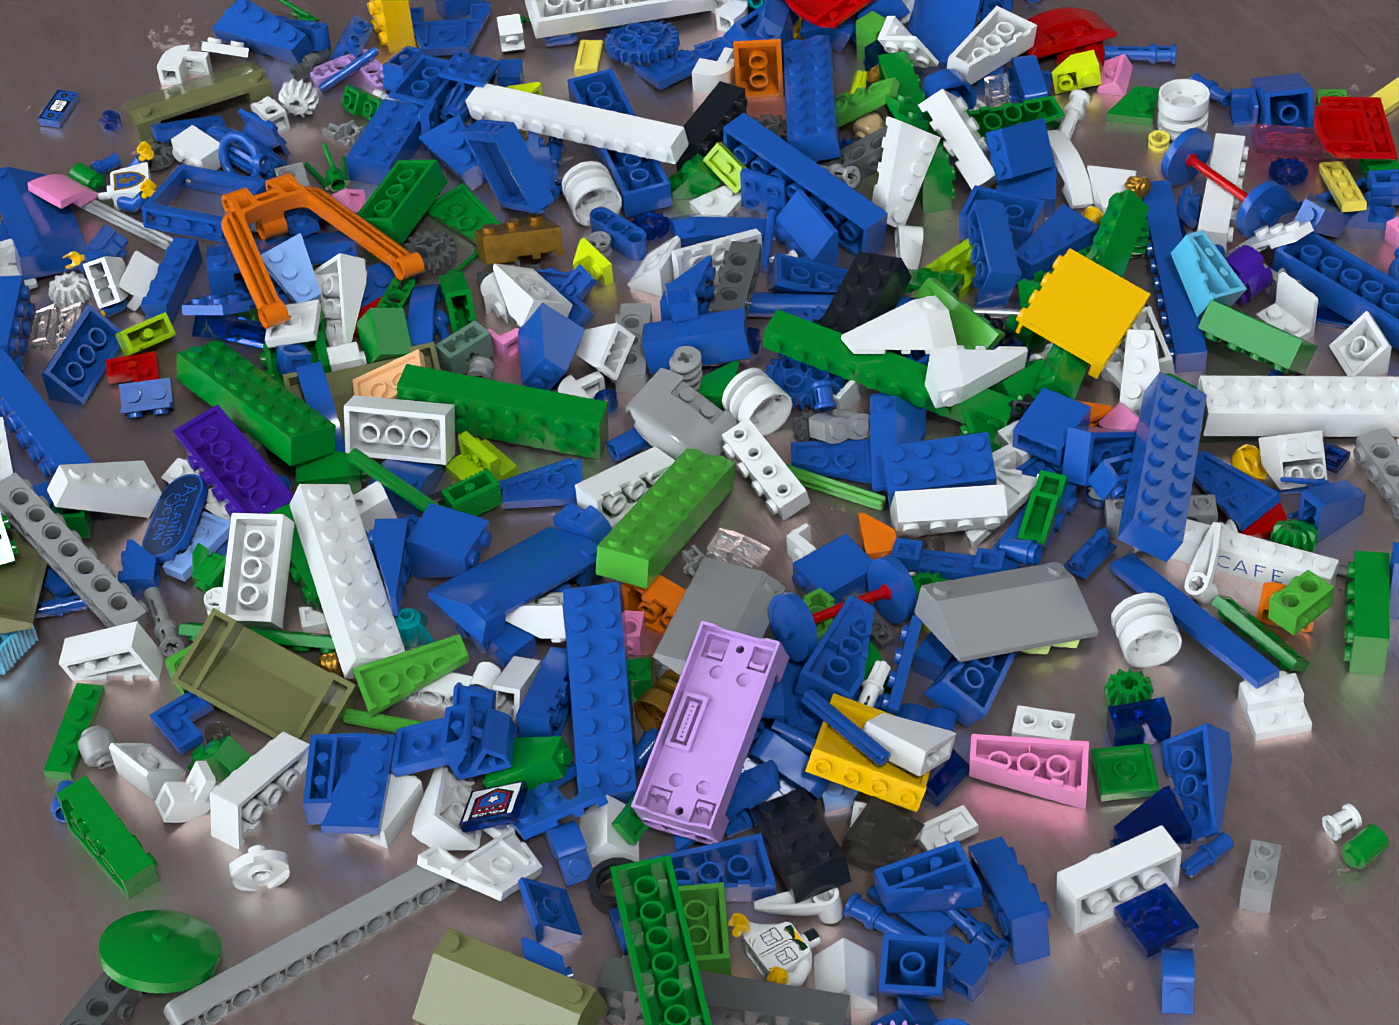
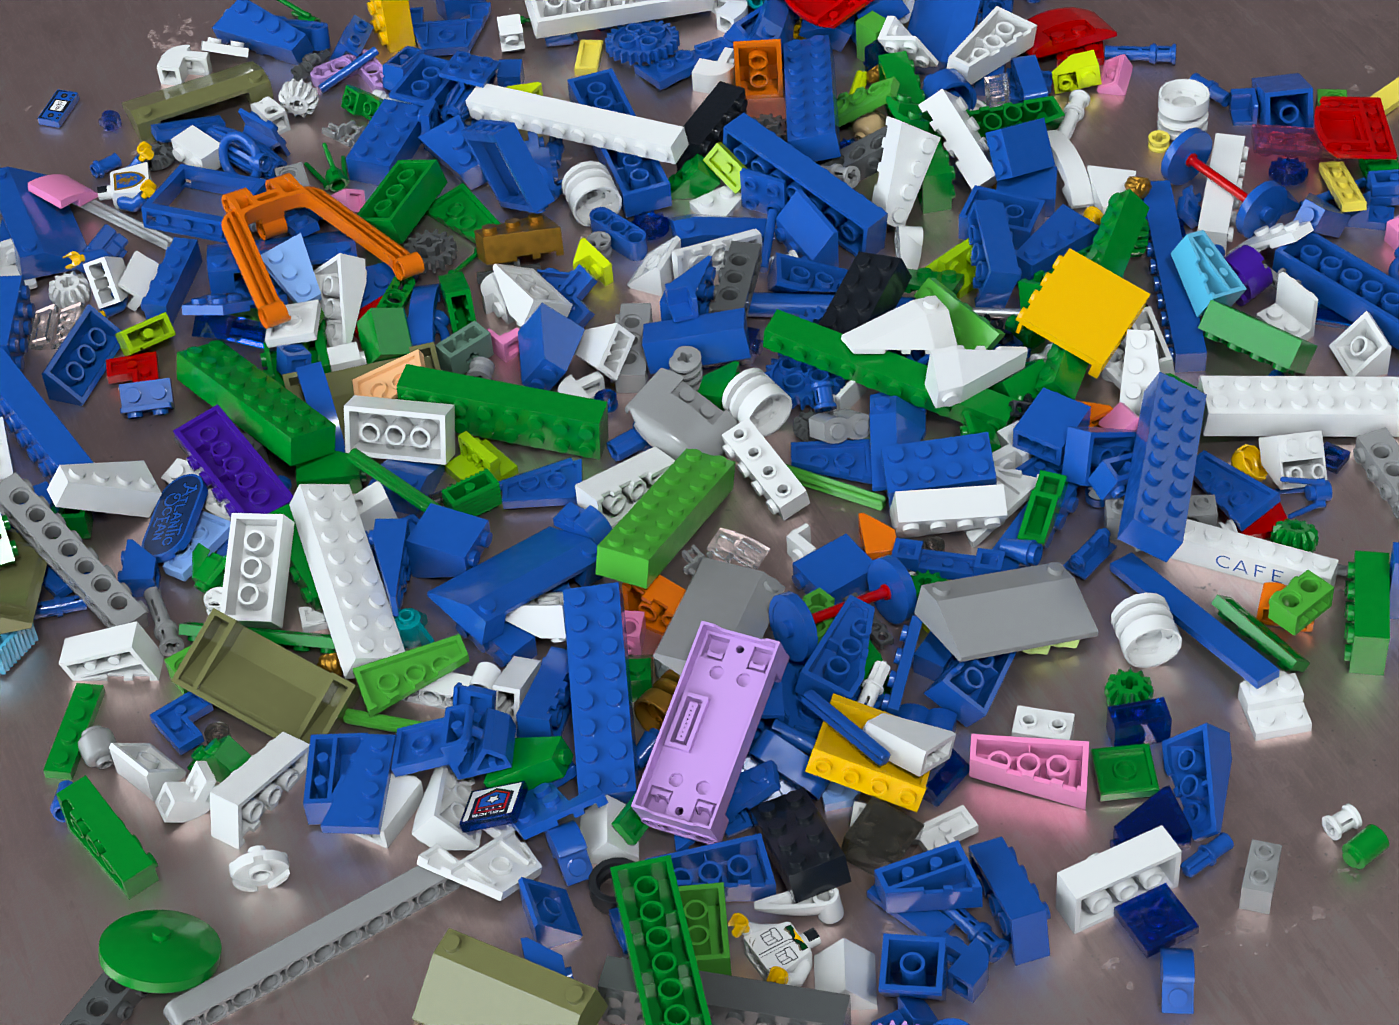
(87, 176): green brick -> none
(875, 917): blue pin -> none
(1136, 107): green wing -> none
(1203, 569): white piece -> none
(1331, 506): blue slope -> none

